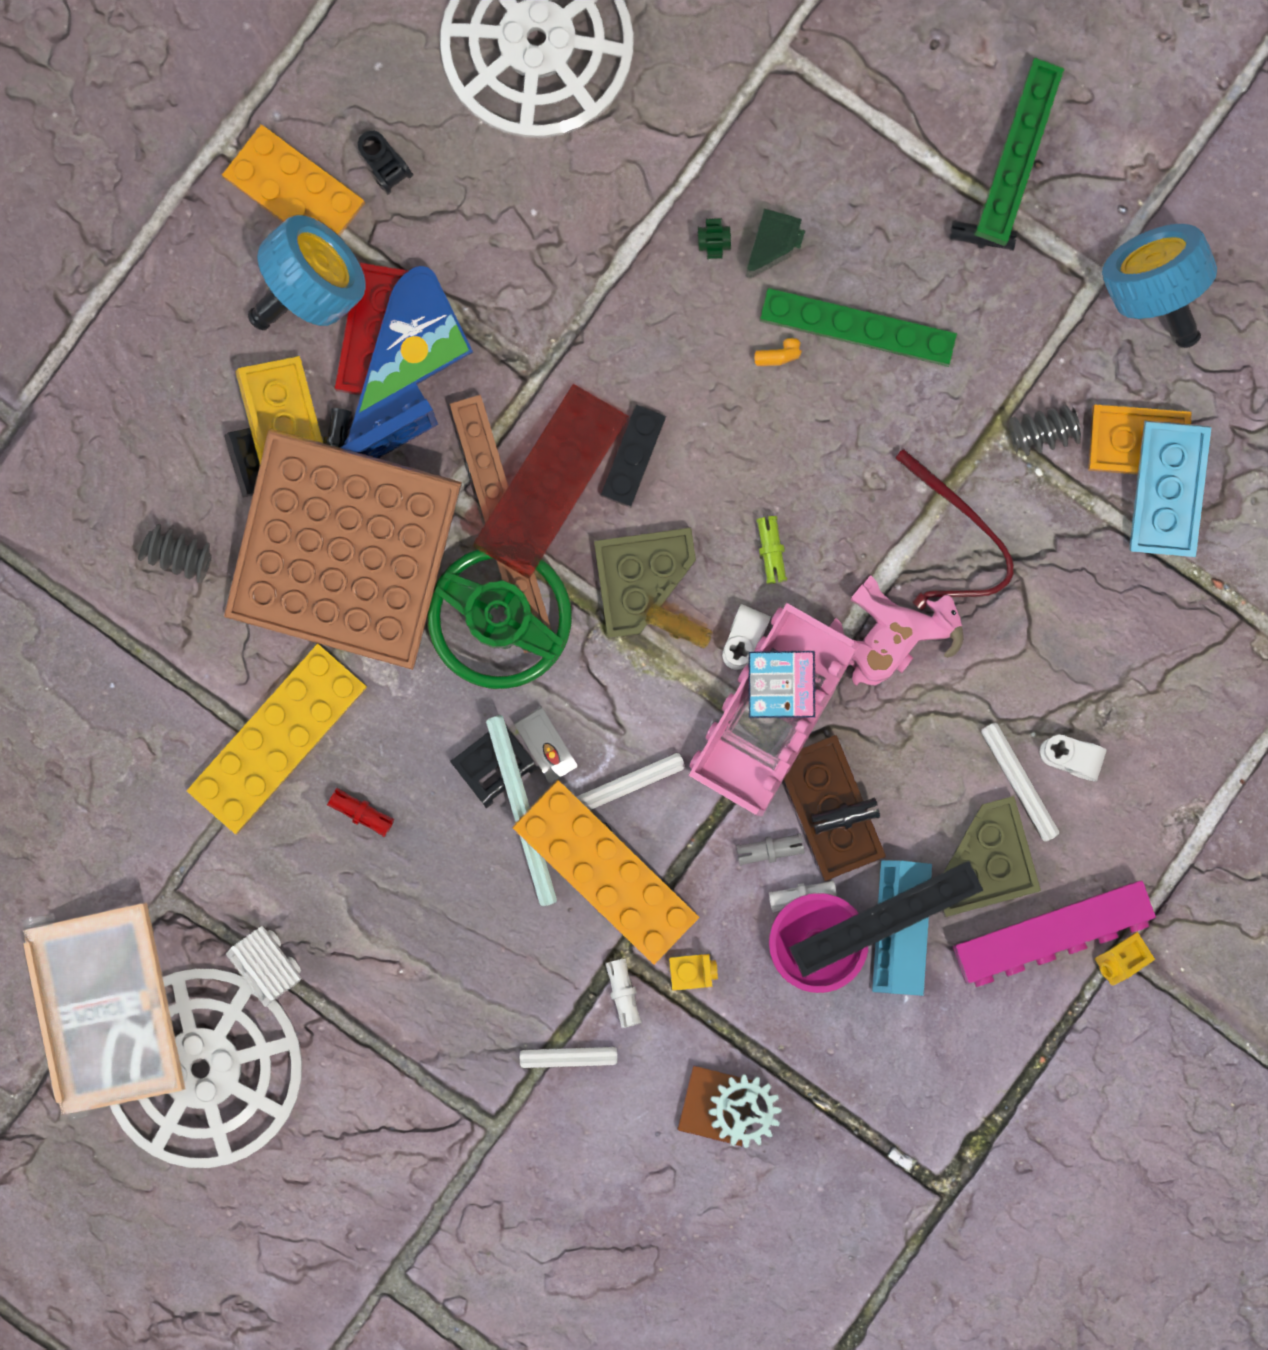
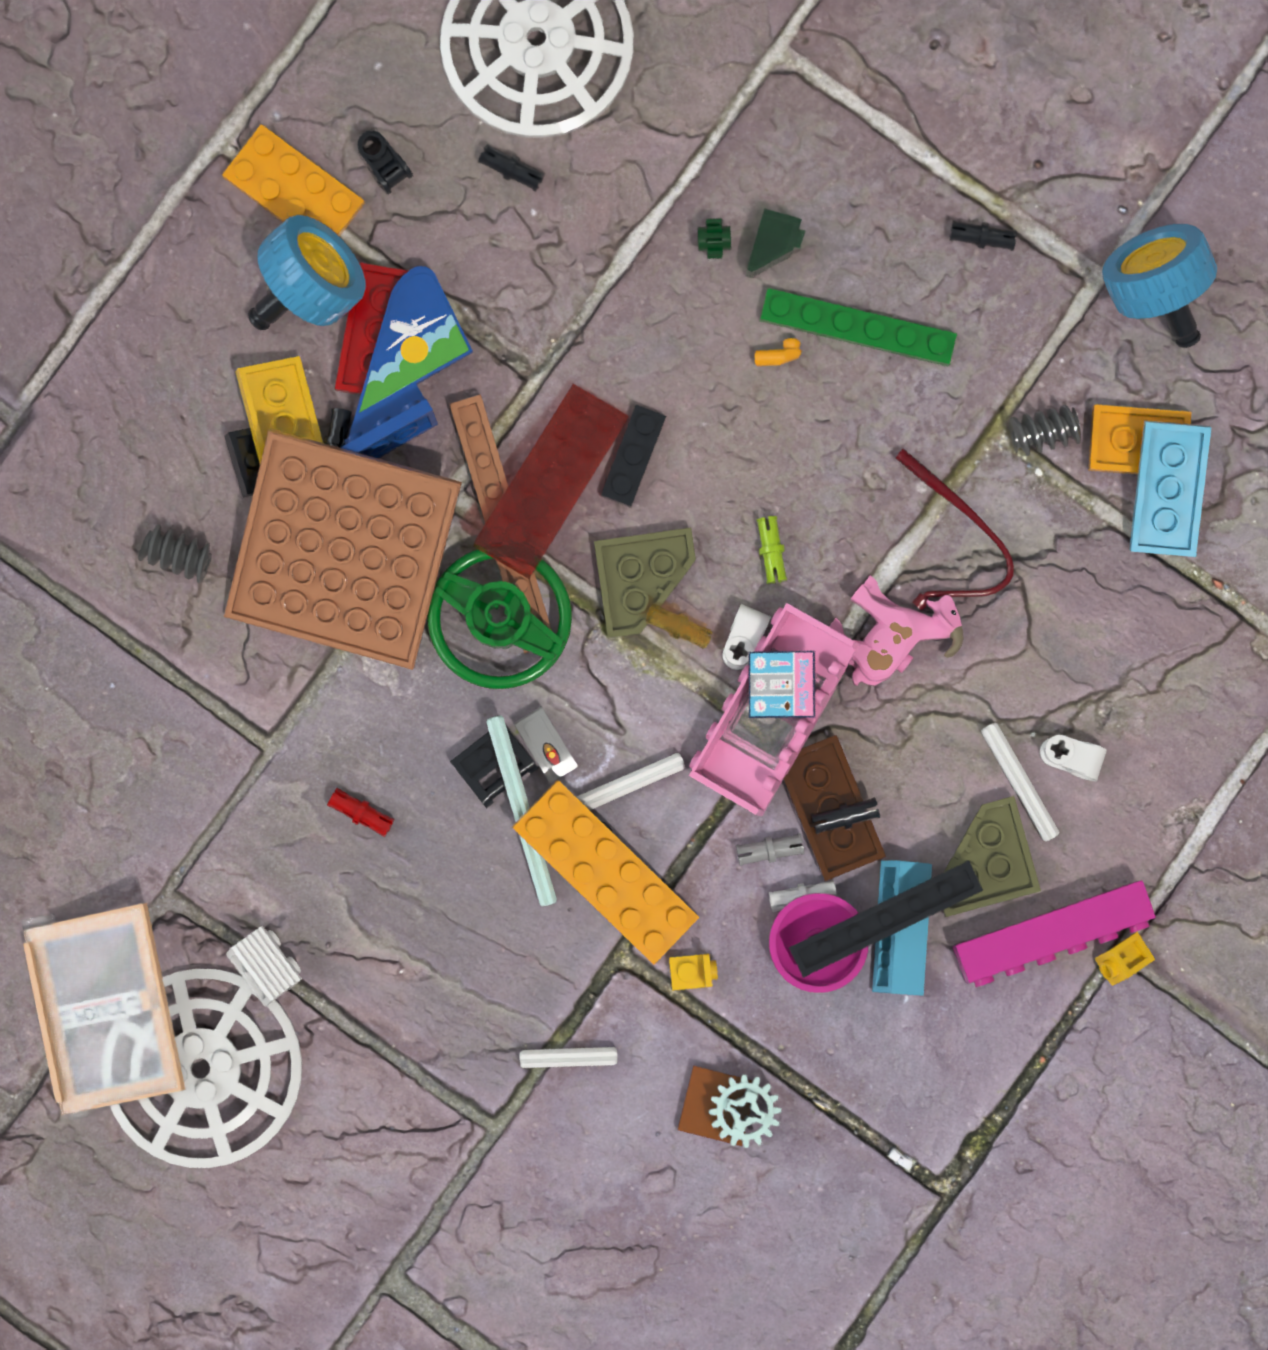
(276, 739): yellow plate -> none
(511, 167): none -> black pin
(623, 993): white pin -> none
(1019, 151): green plate -> none

